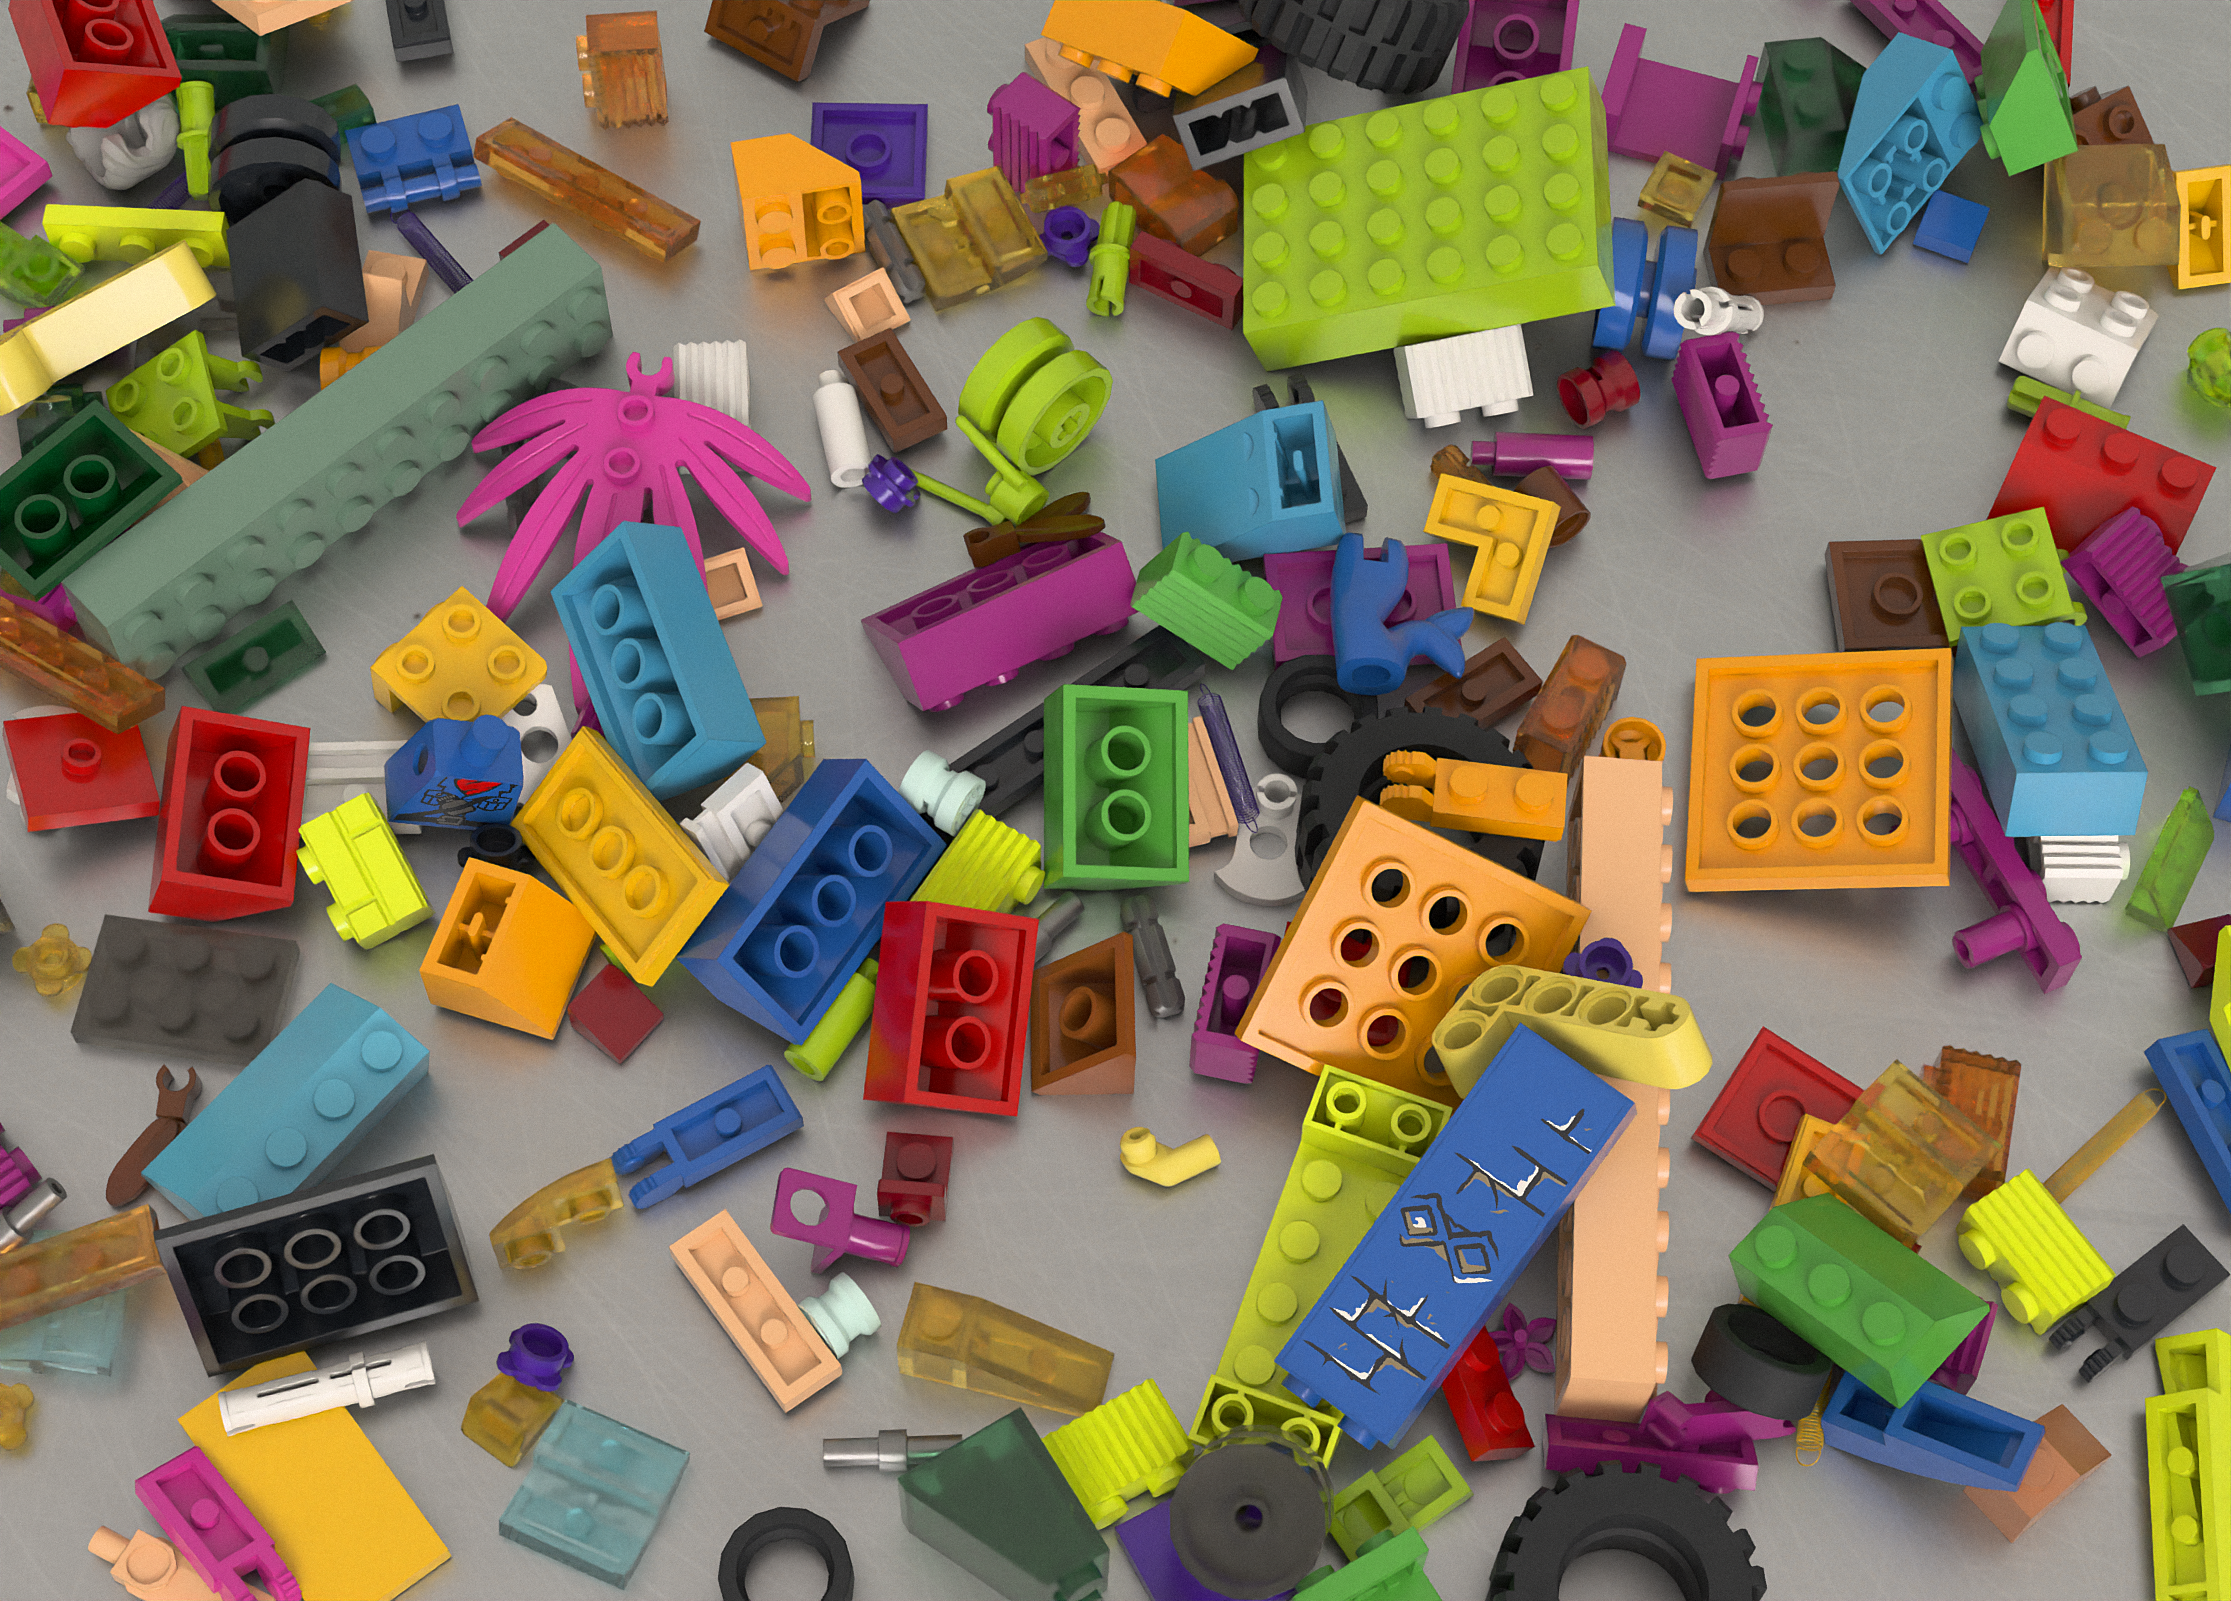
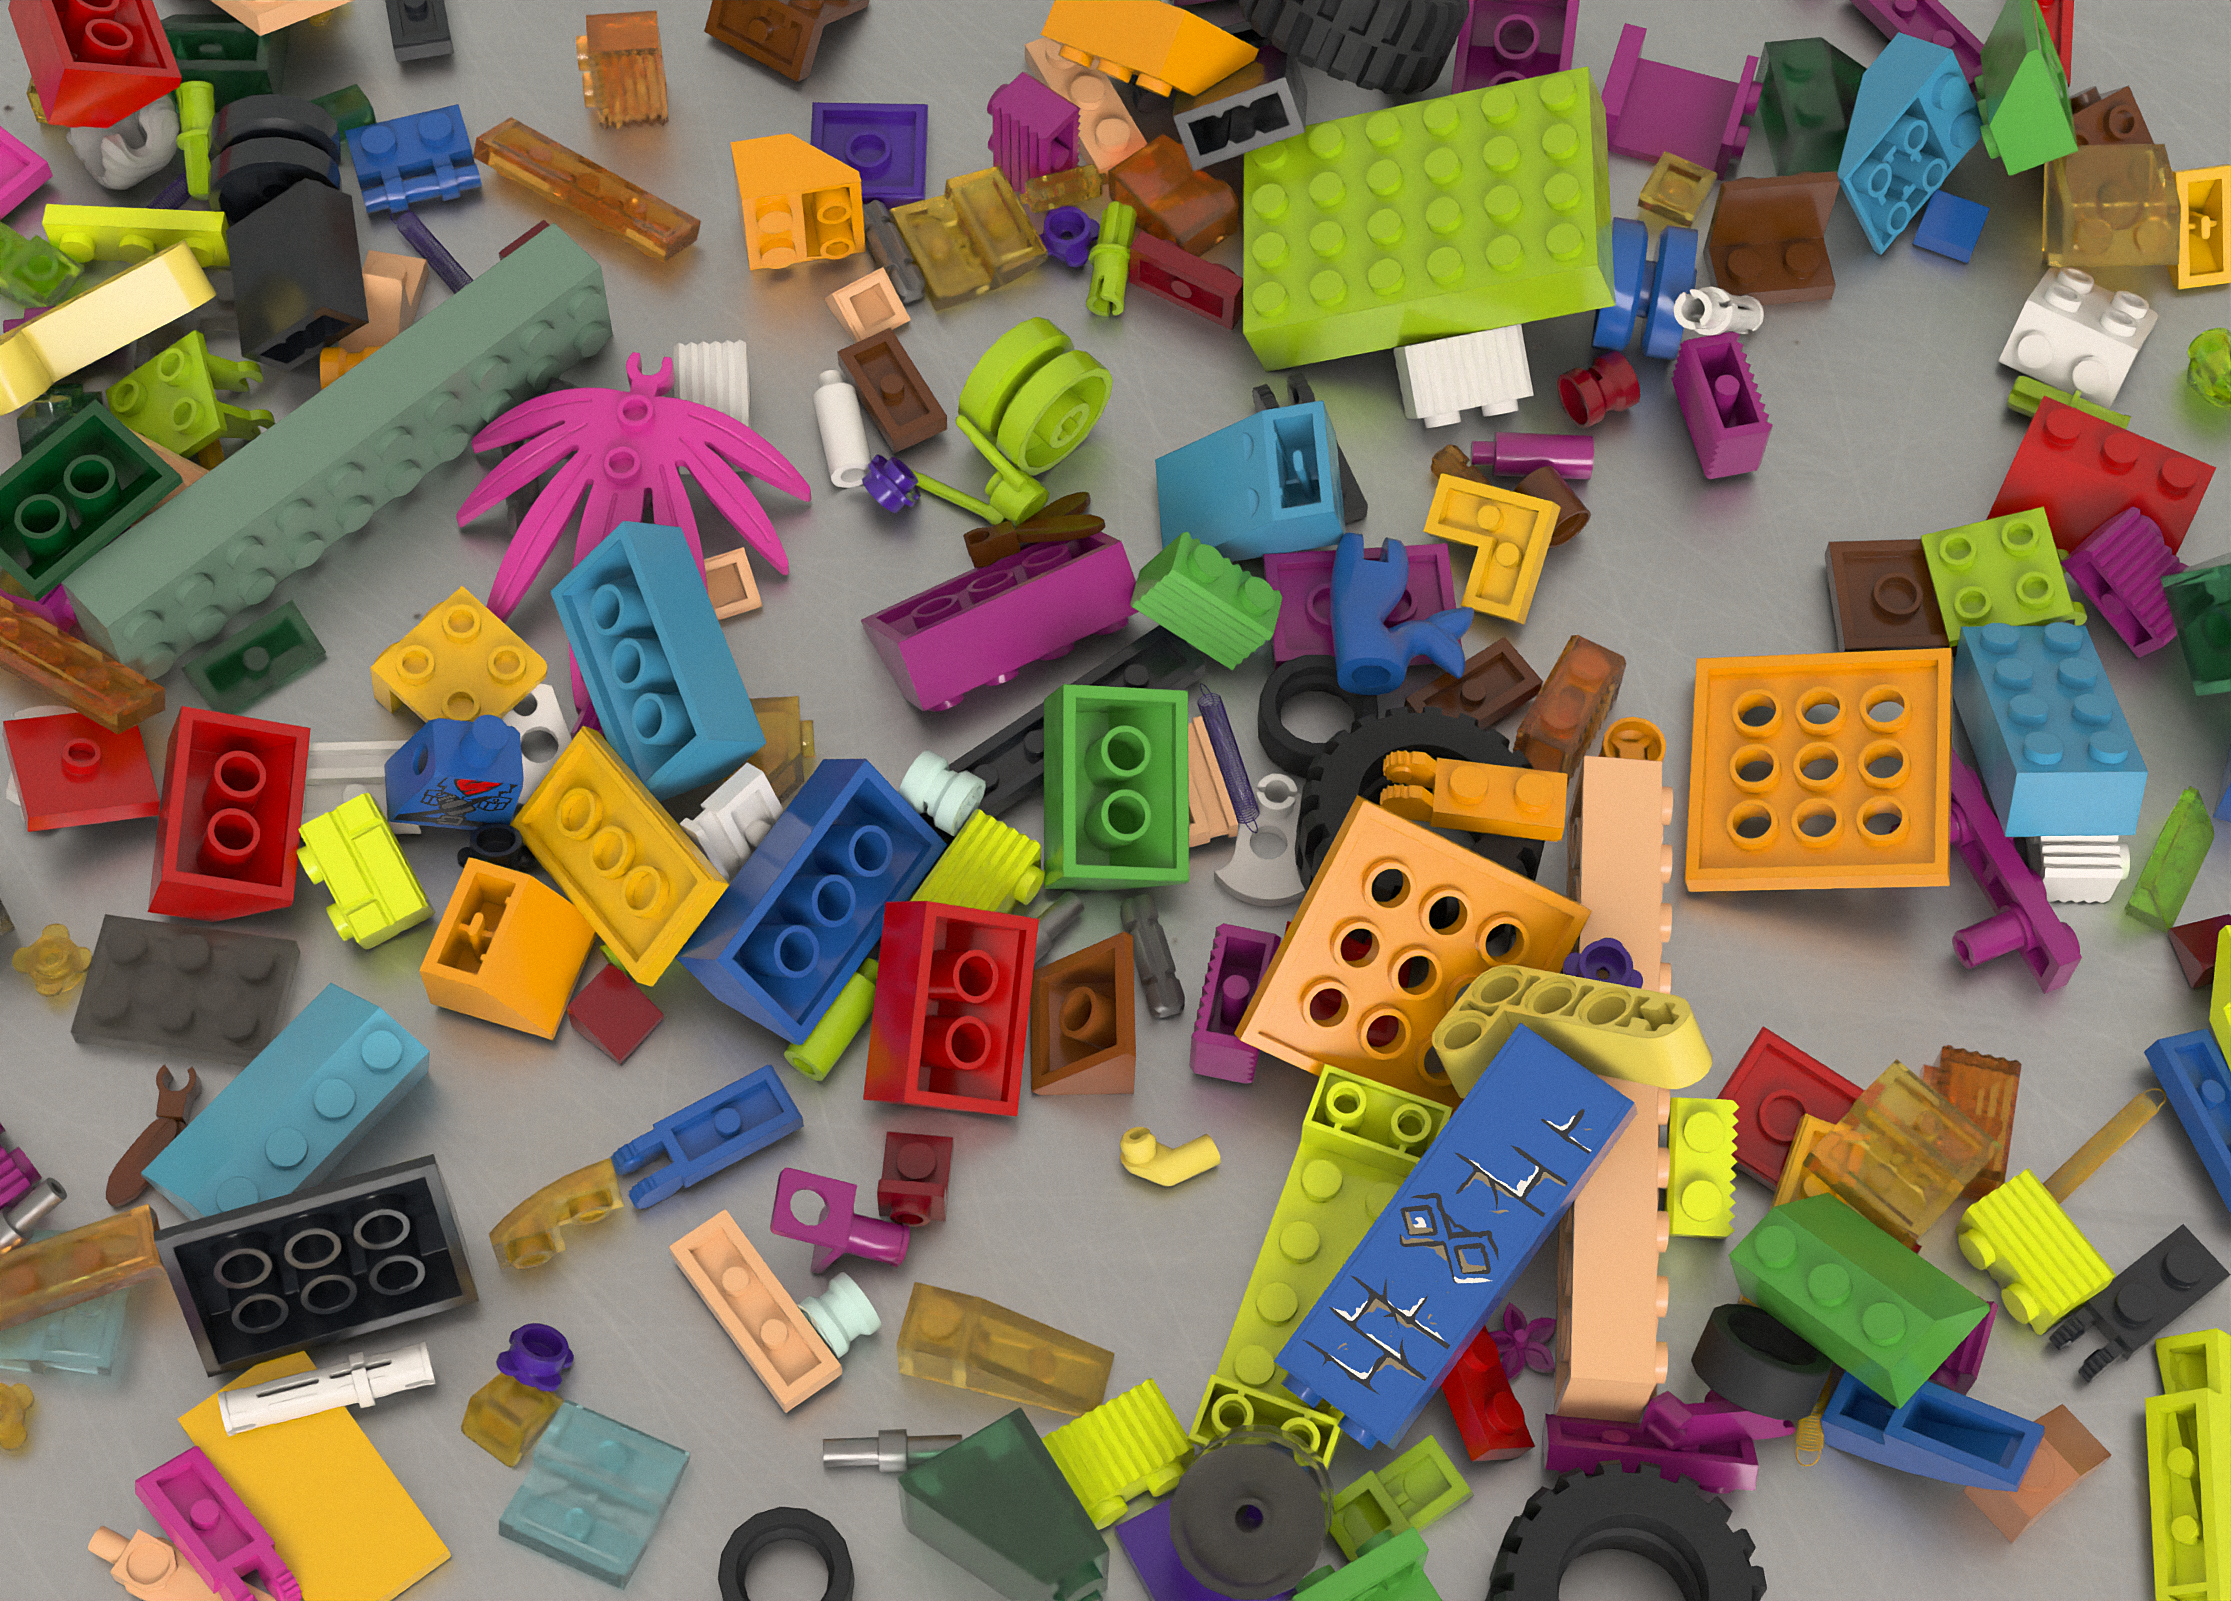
(1700, 1167): none -> neon yellow brick

